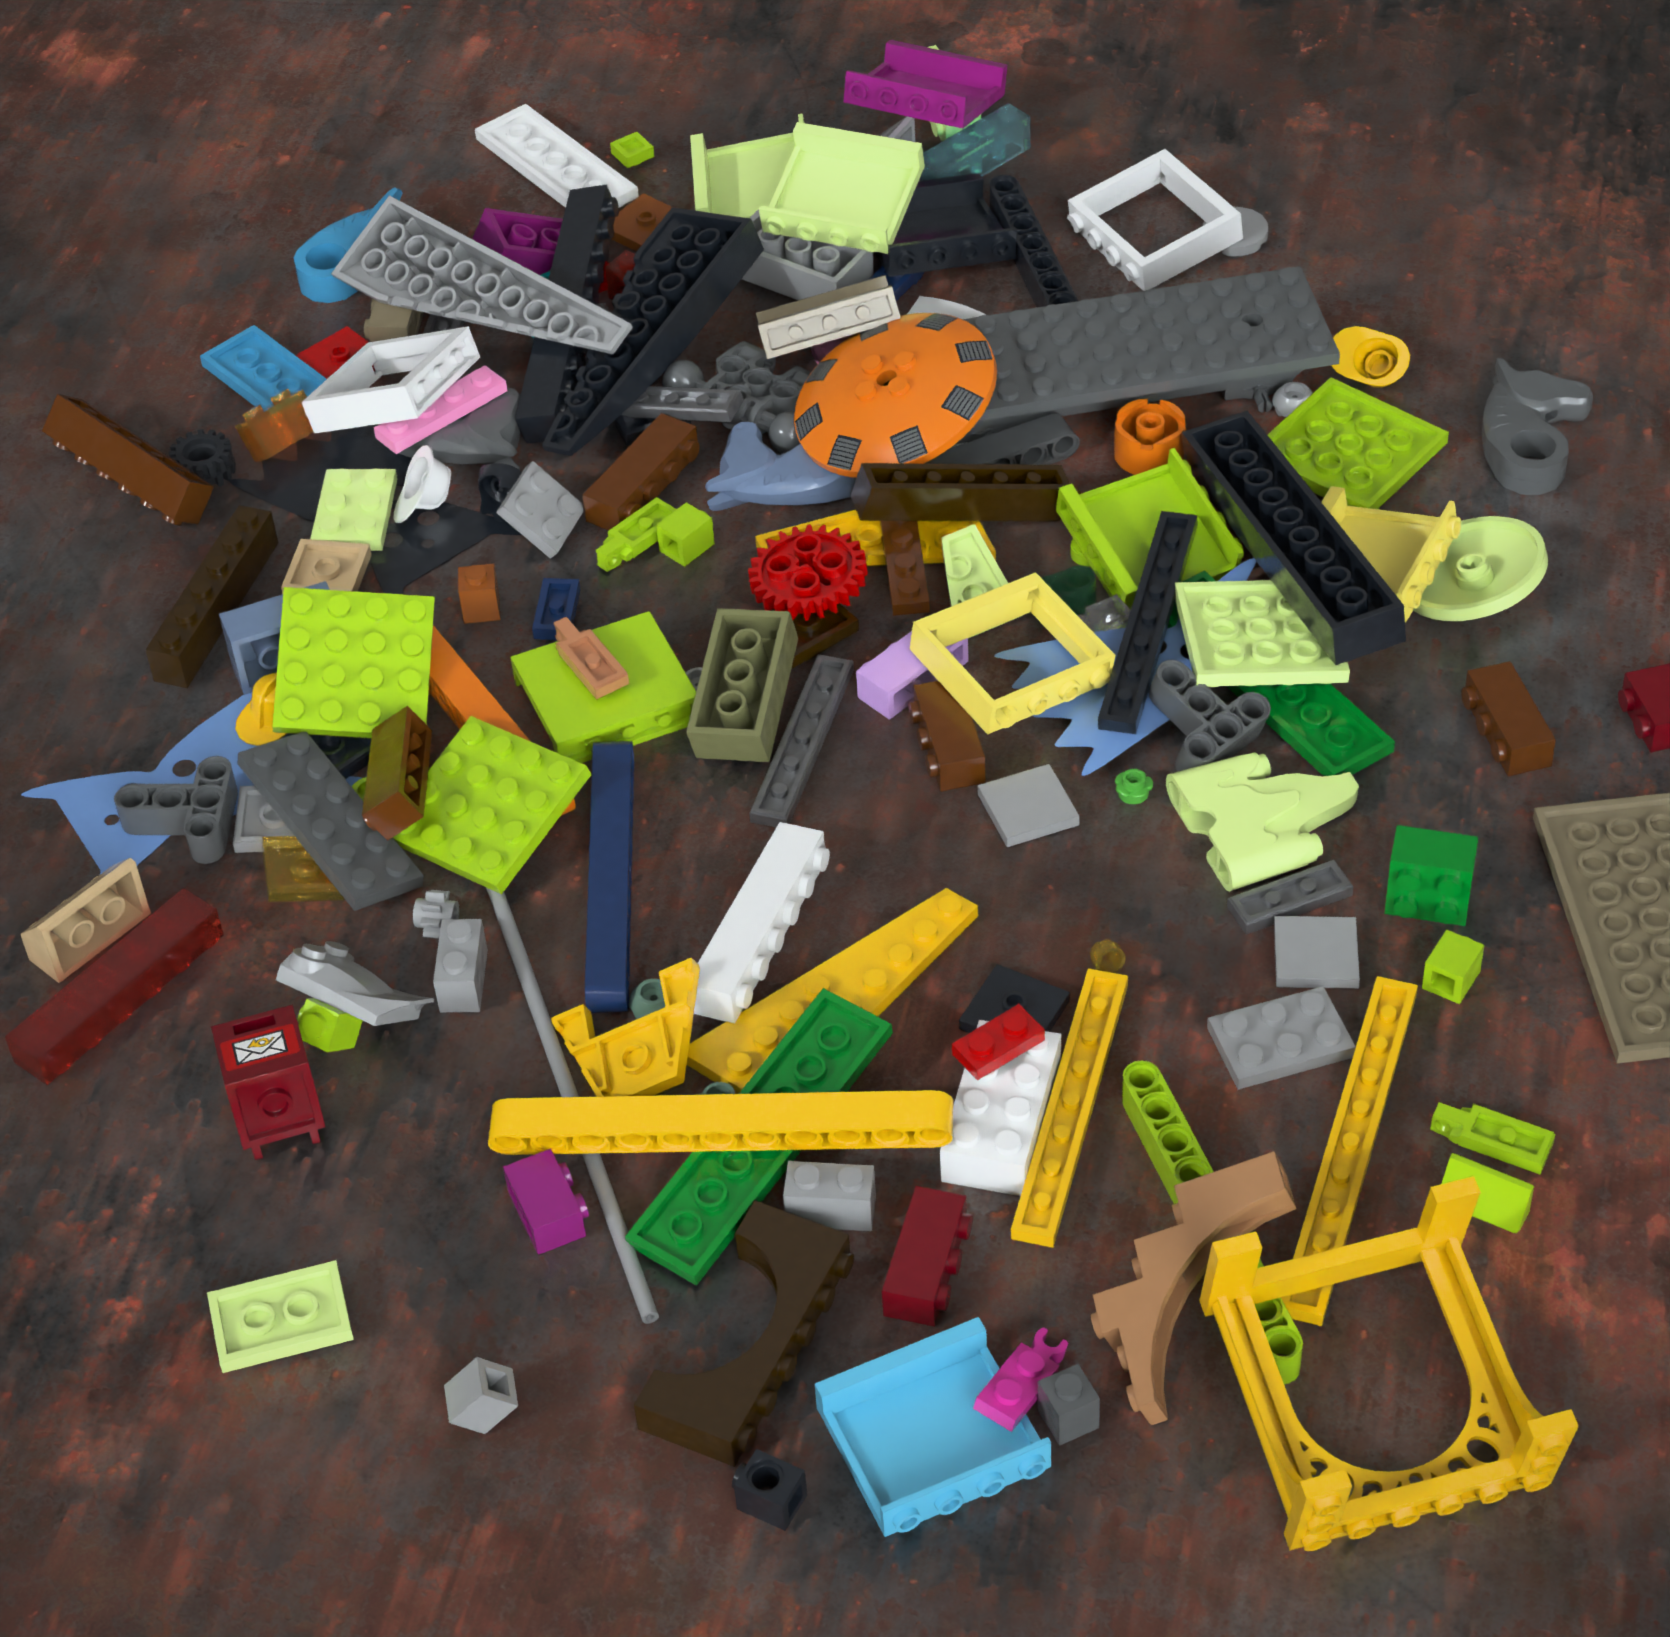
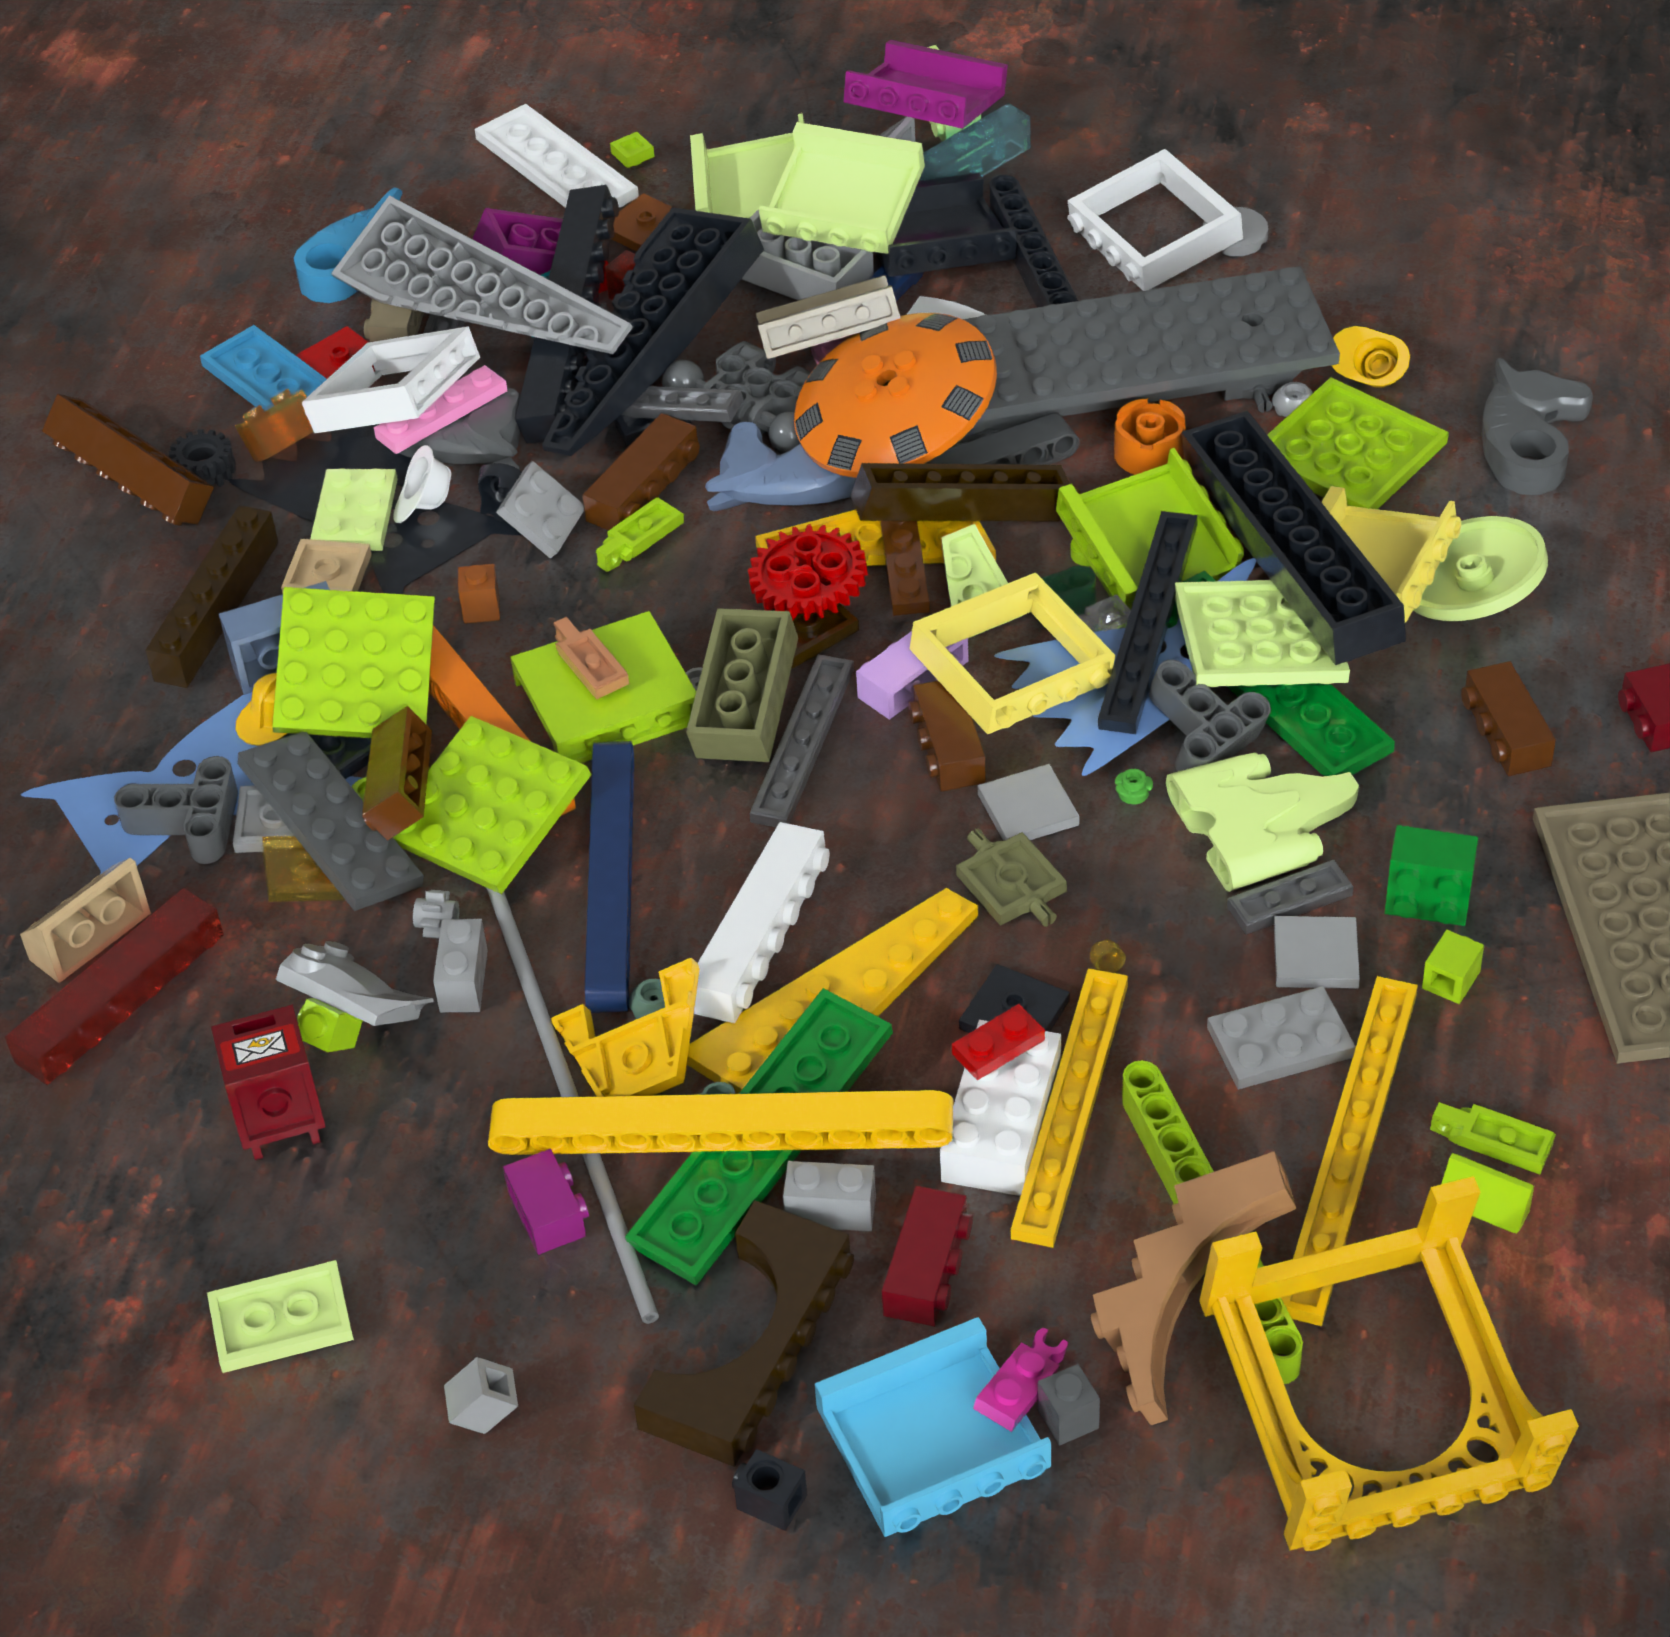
(556, 600): dark blue plate -> none
(685, 534): lime brick -> none
(1011, 878): none -> olive plate

